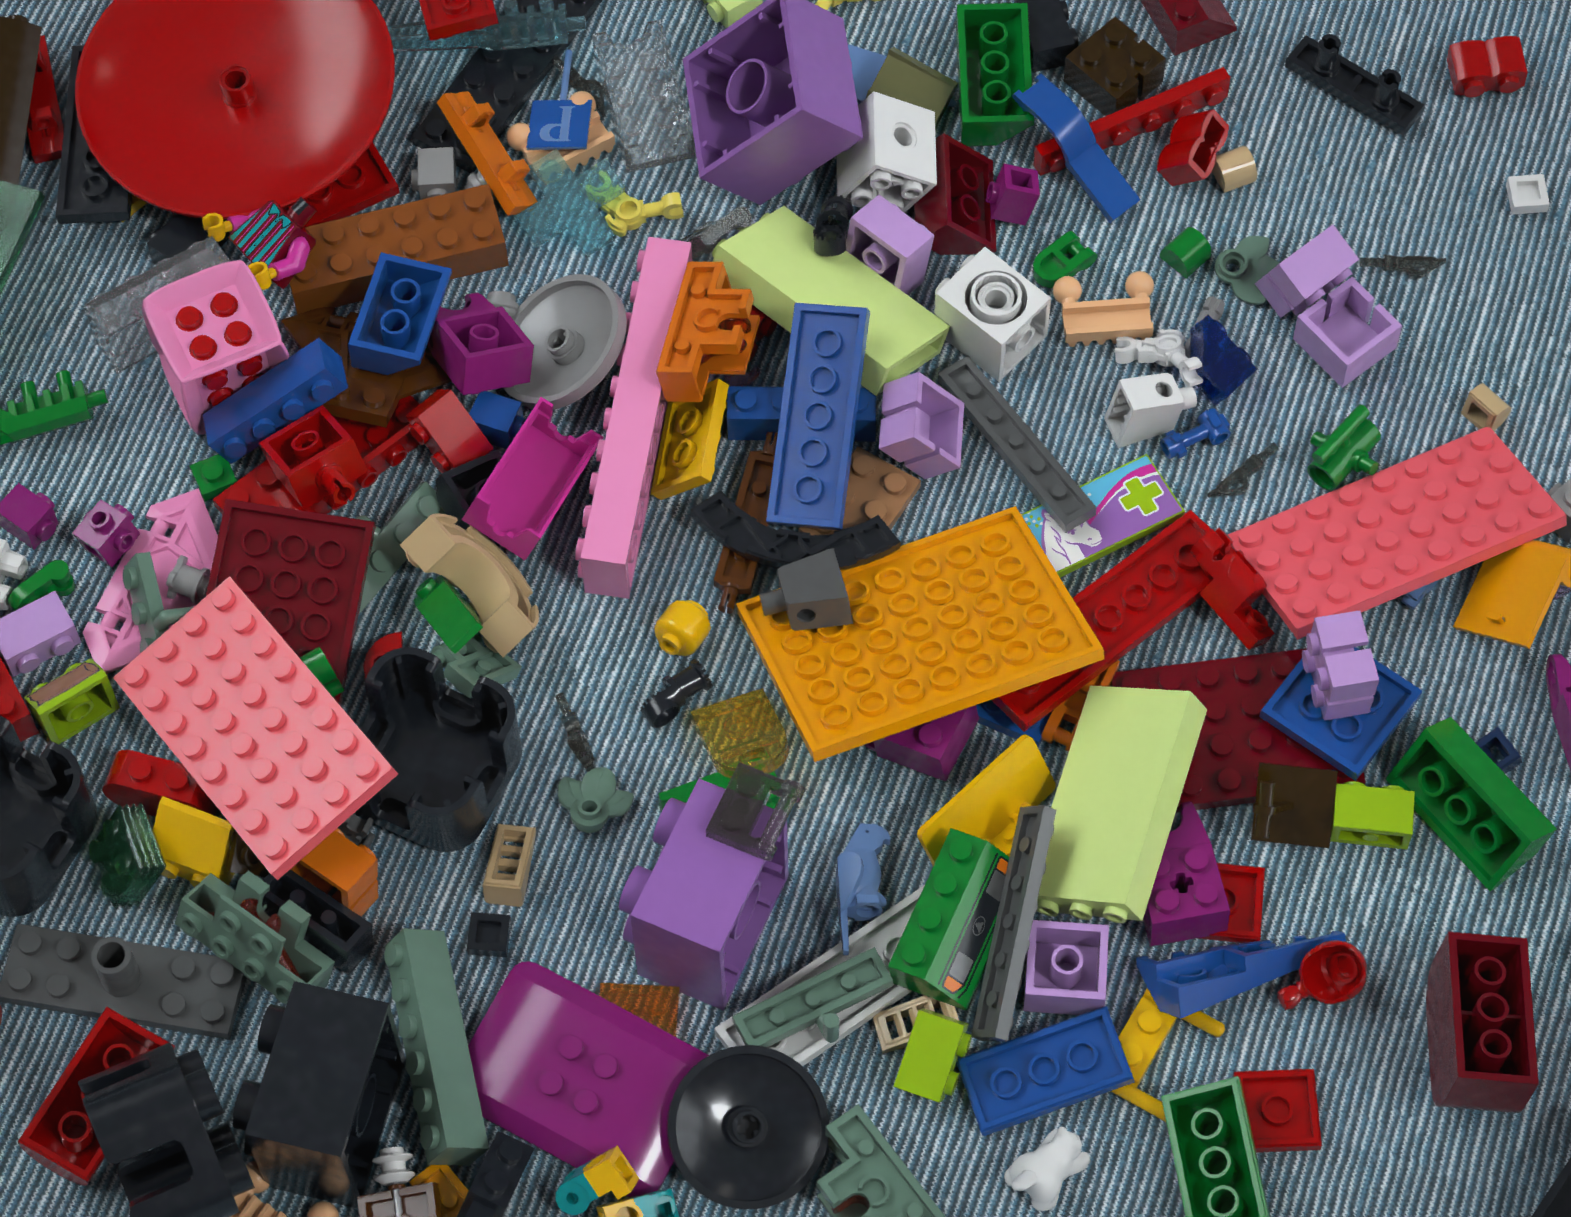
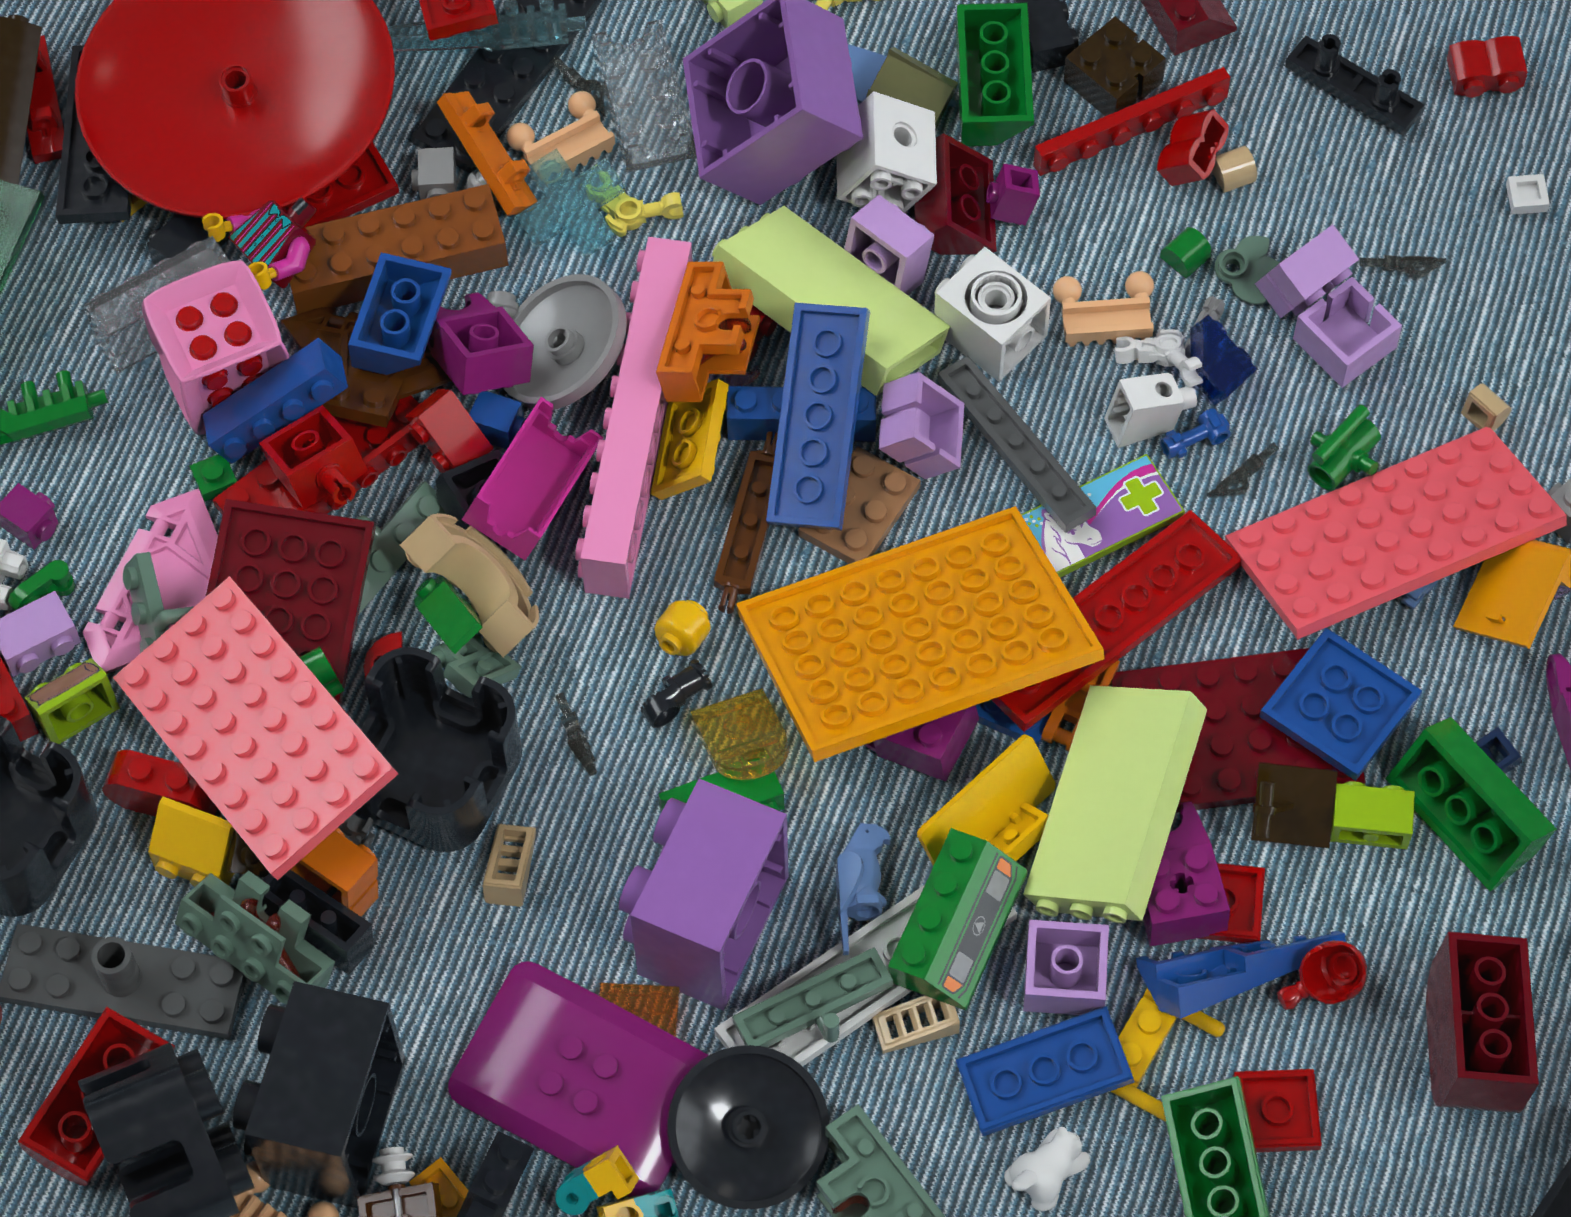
(107, 532): magenta brick -> none
(127, 856): clear green brick -> none
(187, 581): light grey brick -> none
(436, 1047): sand green brick -> none
(488, 934): black plate -> none
(559, 122): blue piece -> none
(593, 799): sand green plate -> none
(710, 233): clear smoke plate -> none
(743, 806): clear smoke plate -> none
(781, 547): black tile -> none
(810, 593): dark grey torso -> none
(831, 231): black connector -> none
(932, 1055): lime brick -> none
(1014, 923): dark grey plate -> none
(1053, 264): green plate -> none
(1079, 147): blue piece -> none
(1233, 588): red plate -> none
(1341, 676): lavender piece -> none

